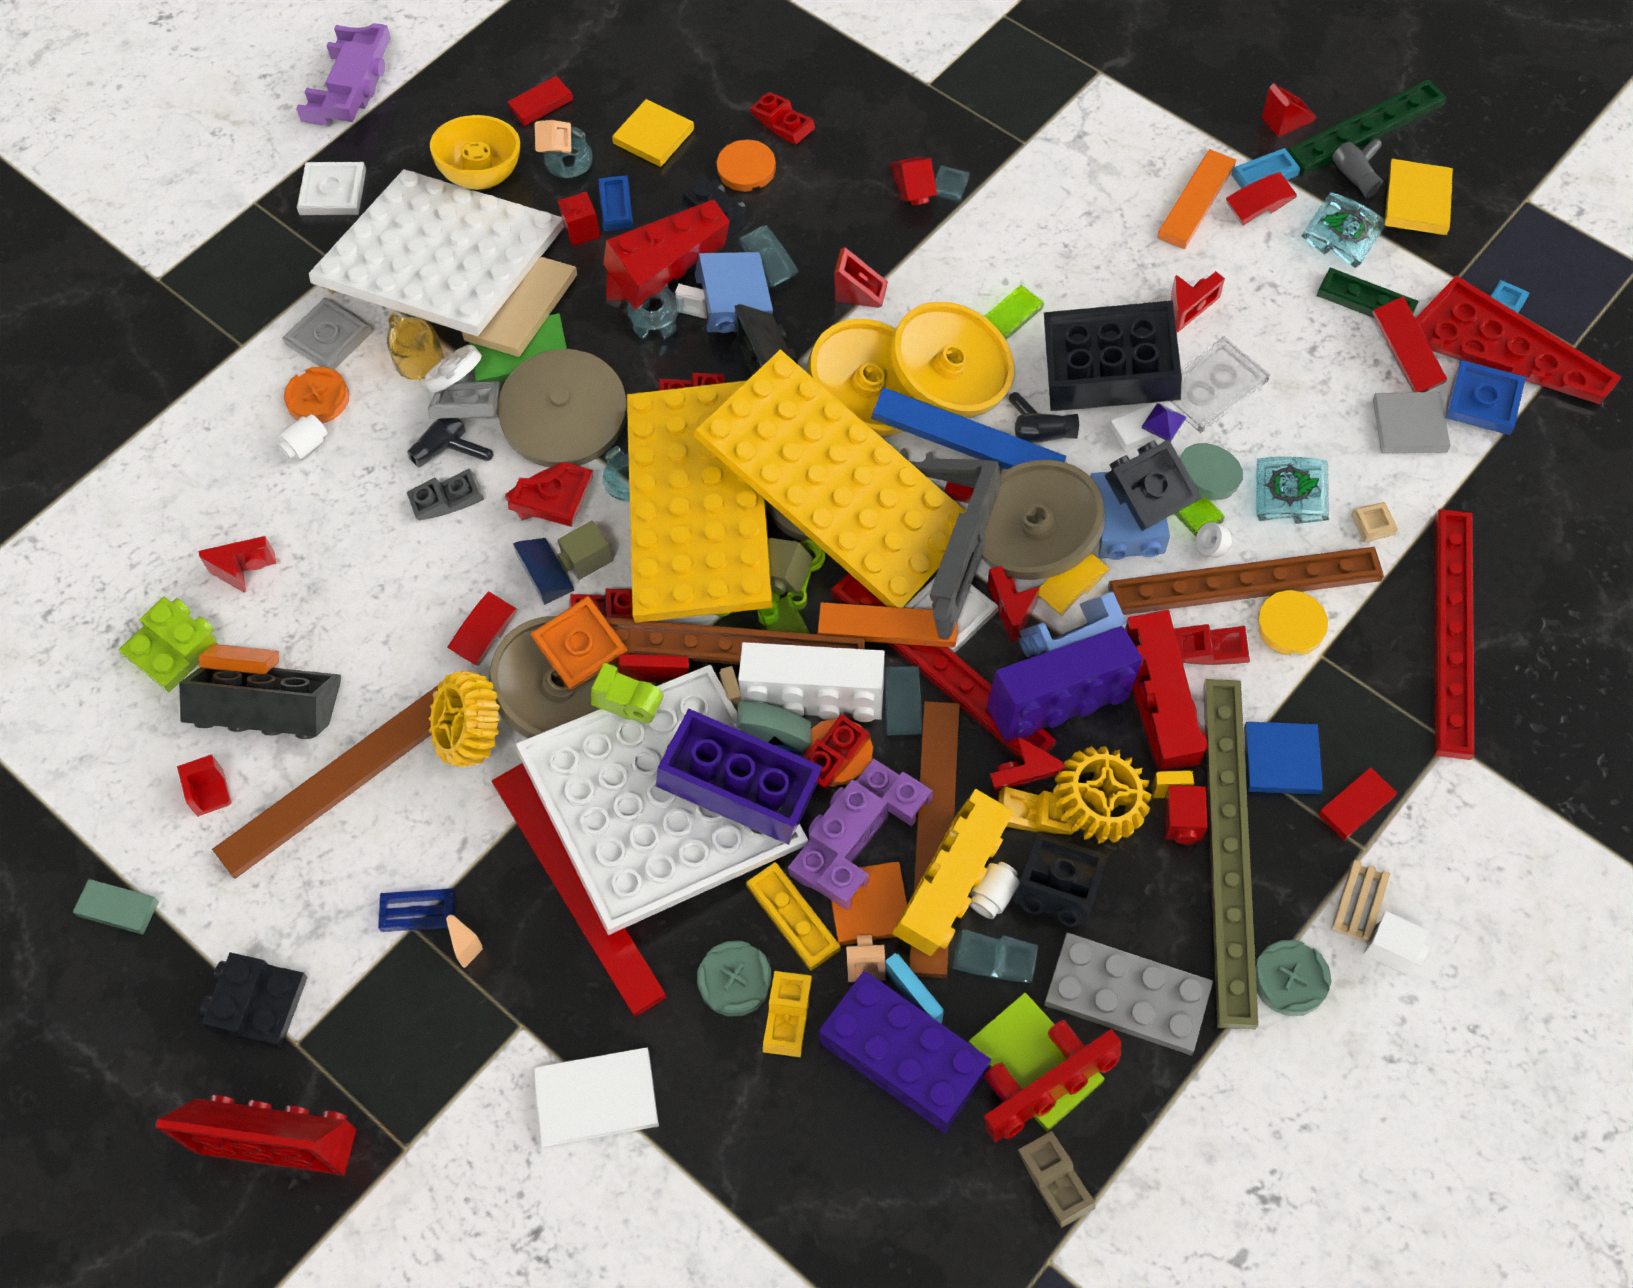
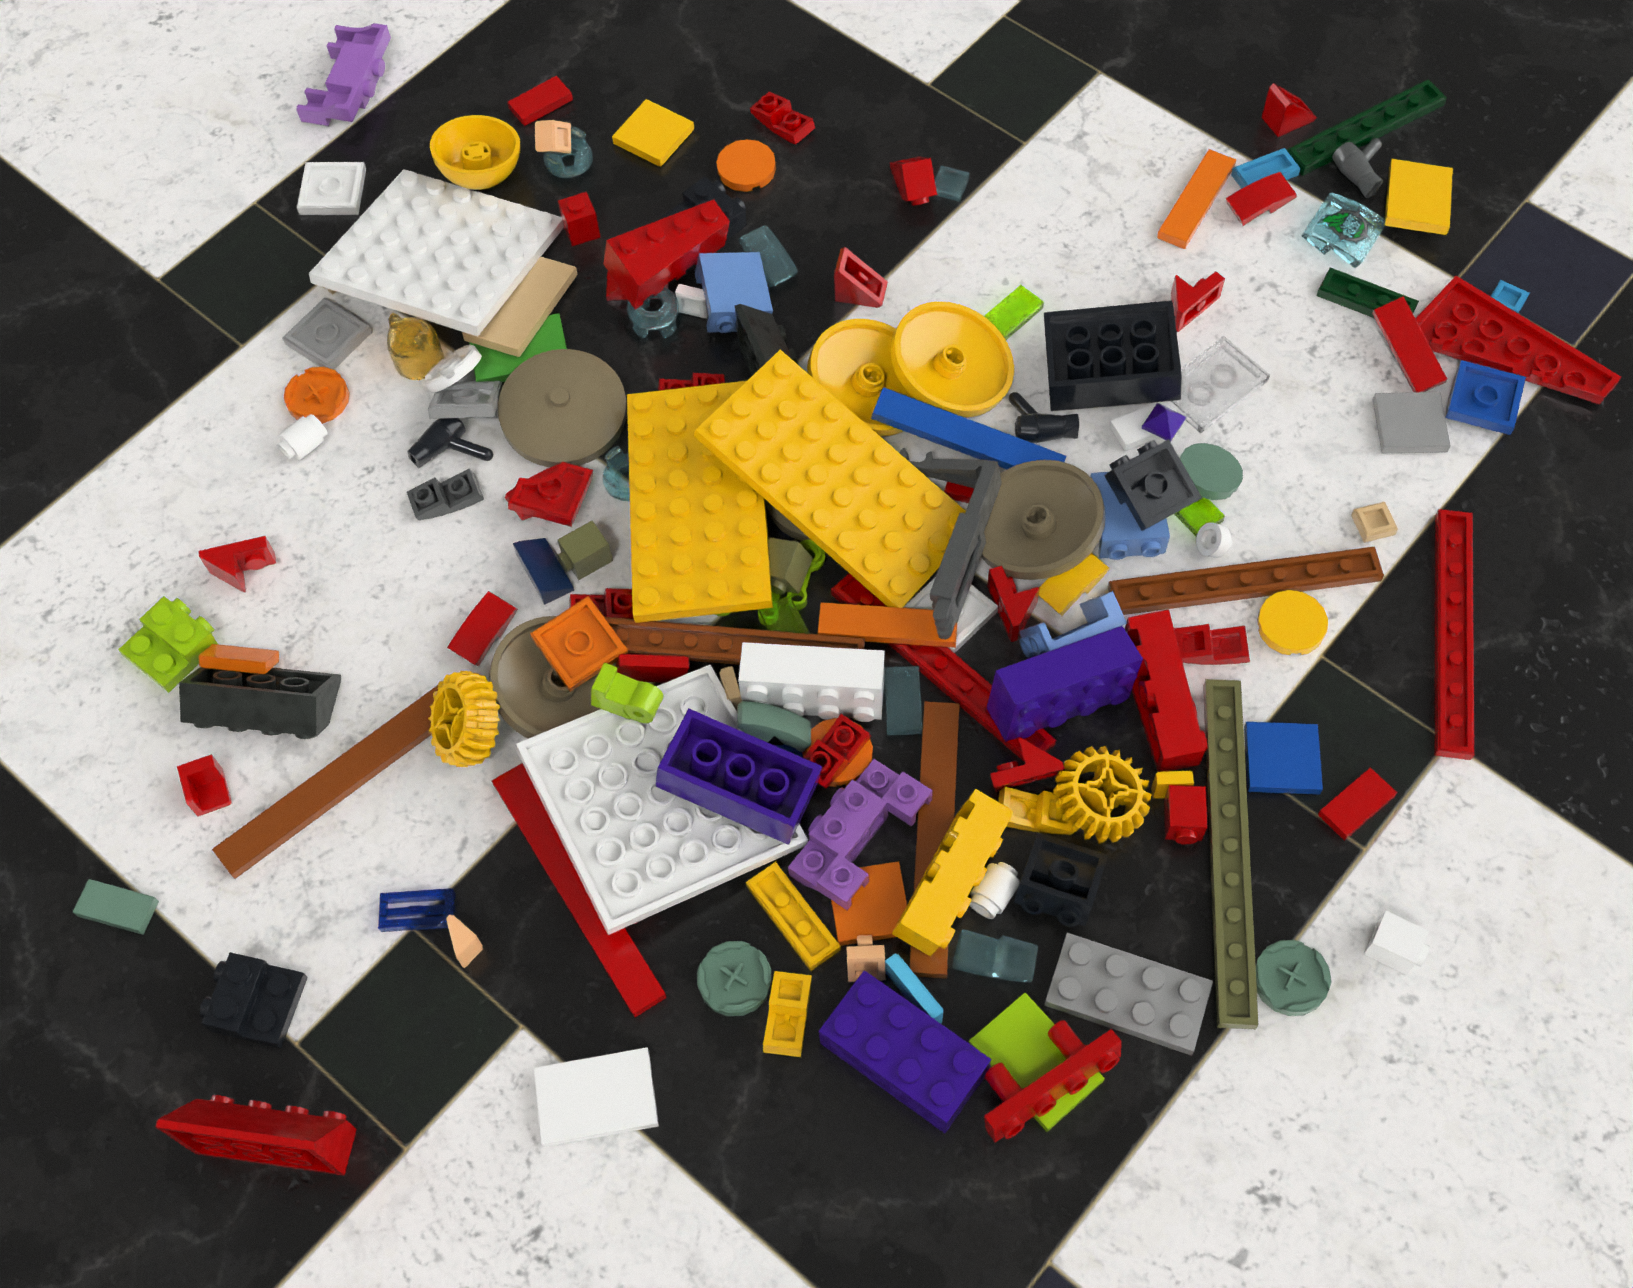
(615, 203): blue tile -> none
(1056, 1179): dark tan slope -> none
(1292, 489): clear light blue slope -> none
(1369, 874): tan tile -> none

